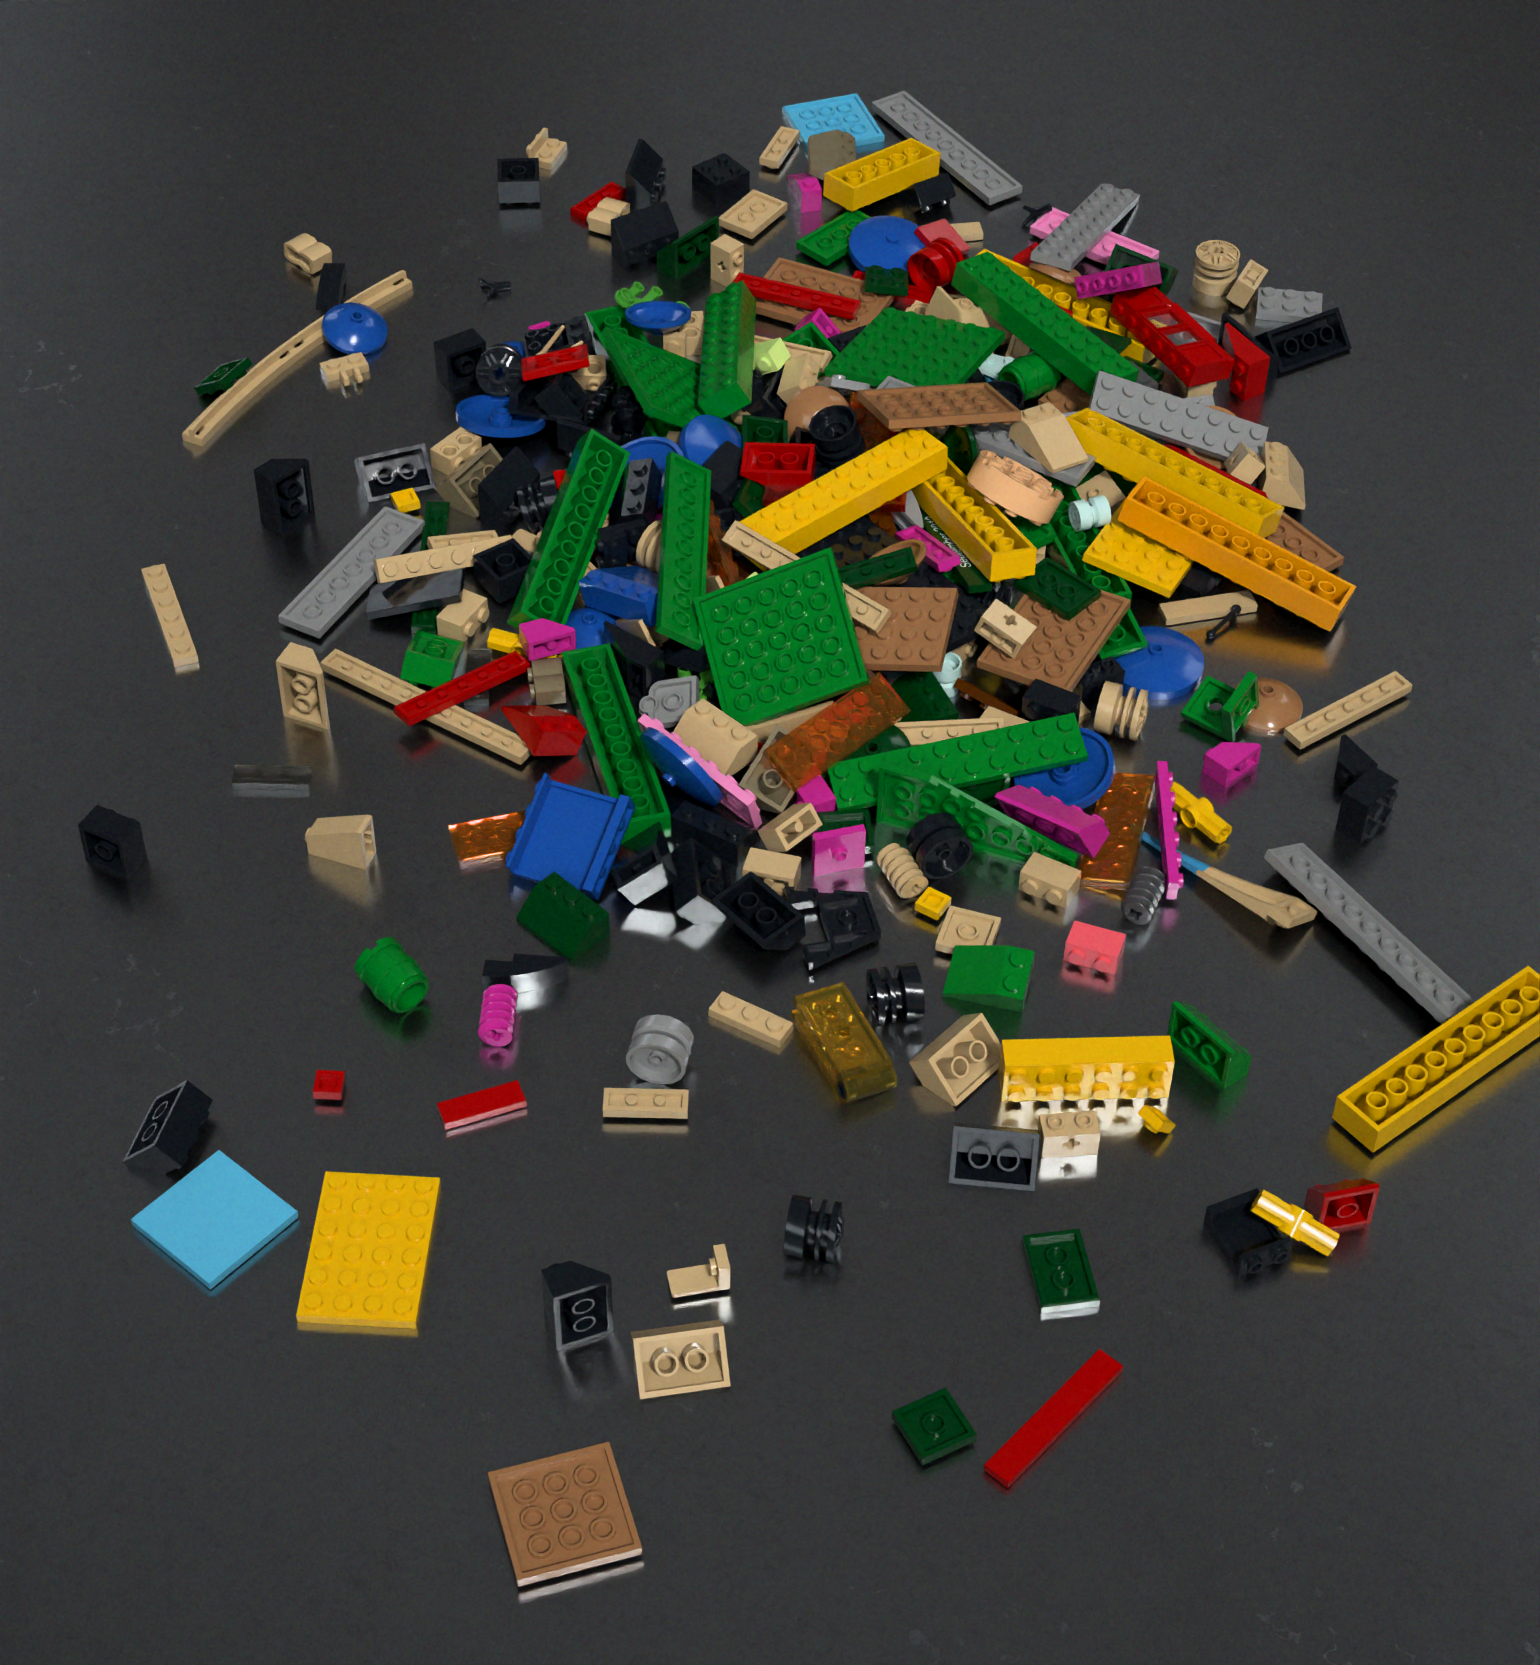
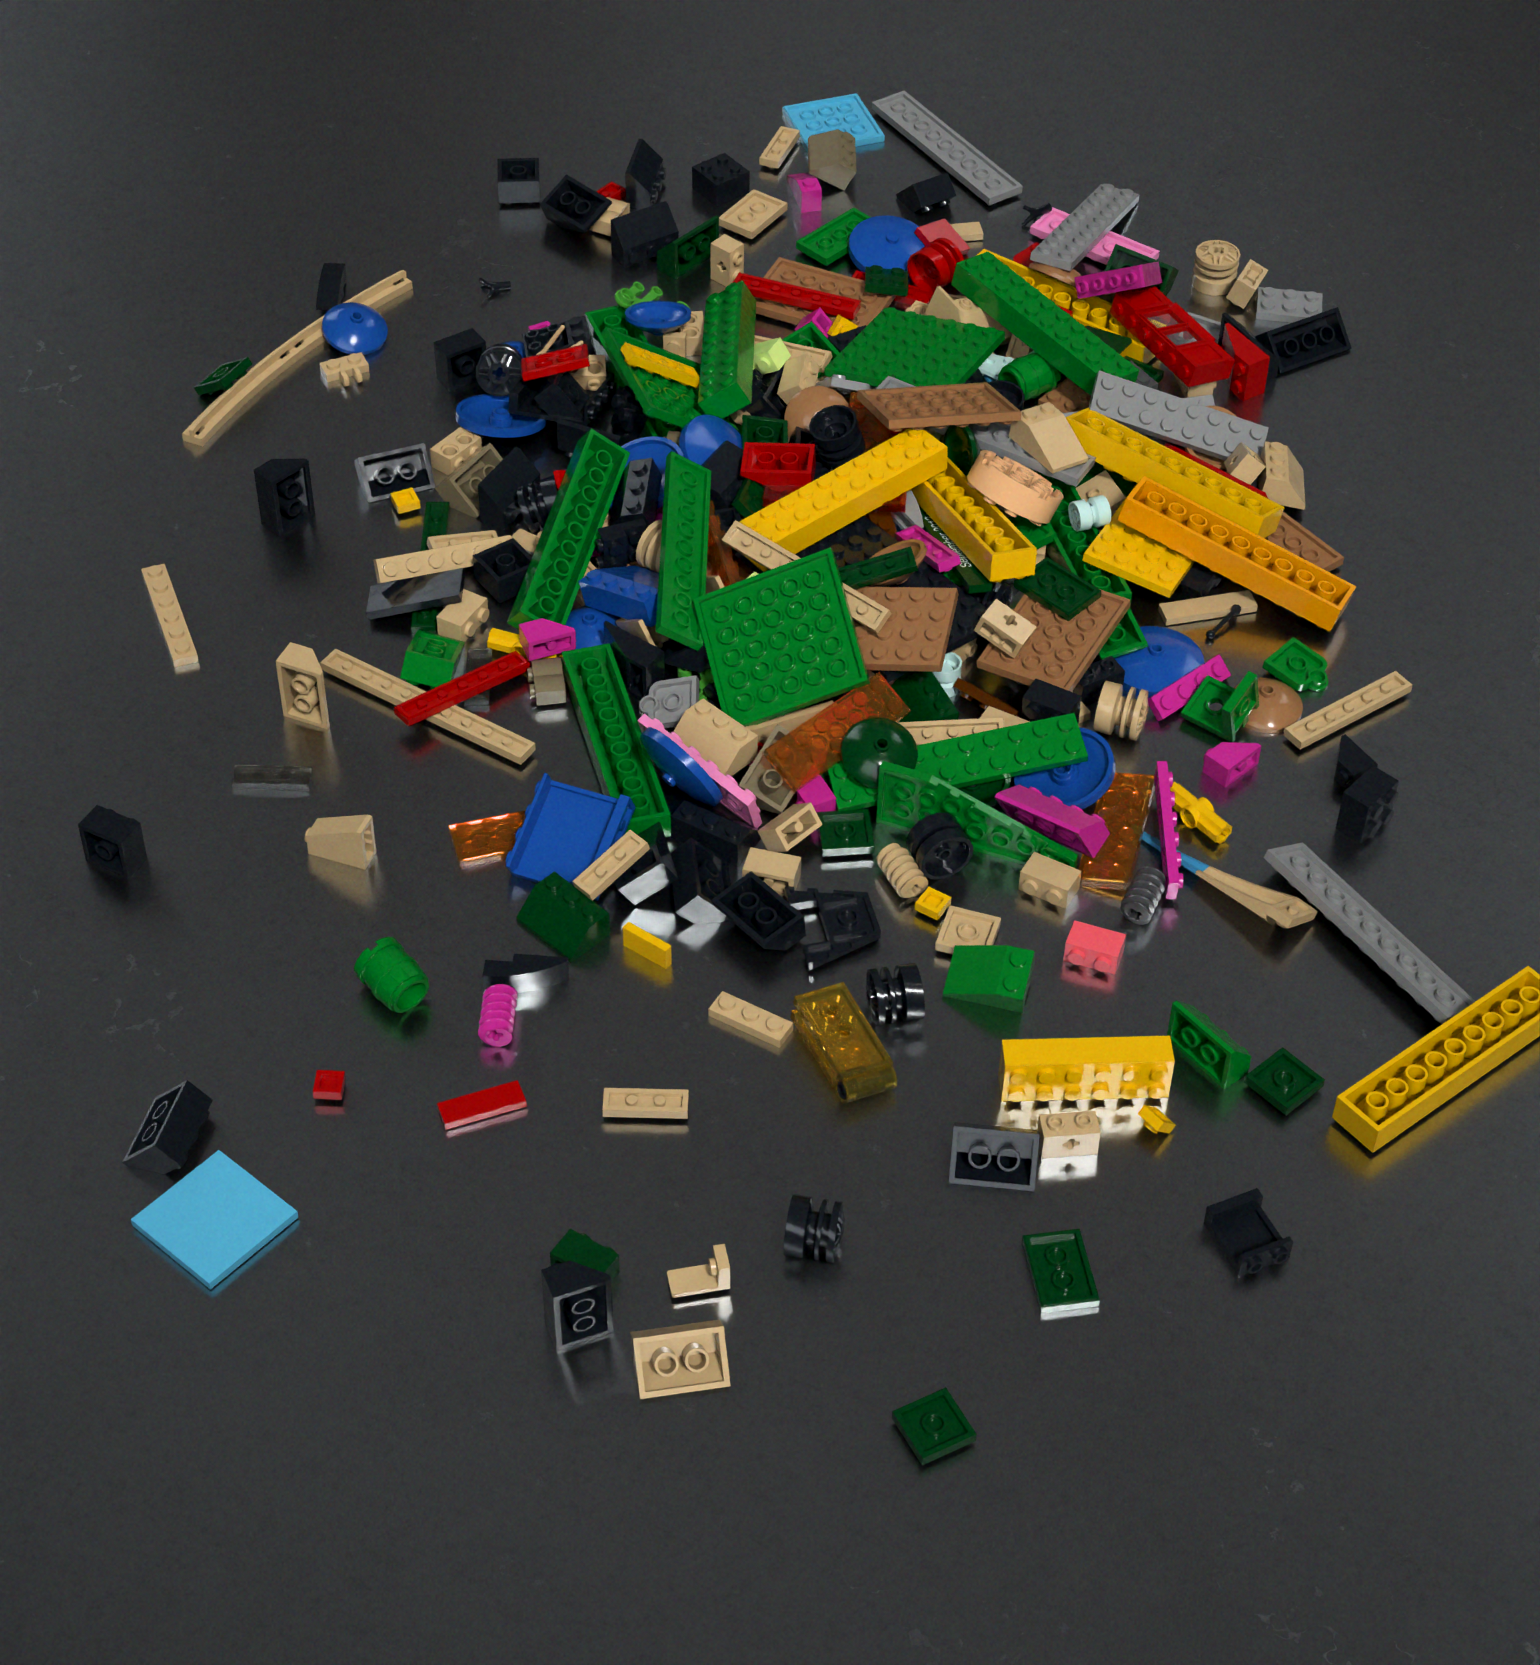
(307, 253): tan brick -> none
(350, 572): light grey plate -> none
(369, 1250): yellow plate -> none
(546, 149): tan bracket -> none
(546, 729): red slope -> none
(564, 1514): medium nougat plate -> none
(574, 205): none -> black slope
(585, 1251): none -> dark green brick
(611, 865): none -> tan plate
(647, 945): none -> yellow tile
(660, 1049): light grey wheel -> none
(661, 365): none -> yellow plate
(838, 850): dark pink plate -> none
(841, 325): none -> yellow plate
(863, 756): none -> dark green dish
(881, 174): yellow brick -> none
(959, 1059): tan slope -> none
(1053, 1418): red tile -> none
(1180, 691): none -> dark pink plate
(1284, 1081): none -> dark green plate
(1295, 1222): yellow piece -> none
(1298, 666): none -> green plate
(1343, 1203): red slope -> none

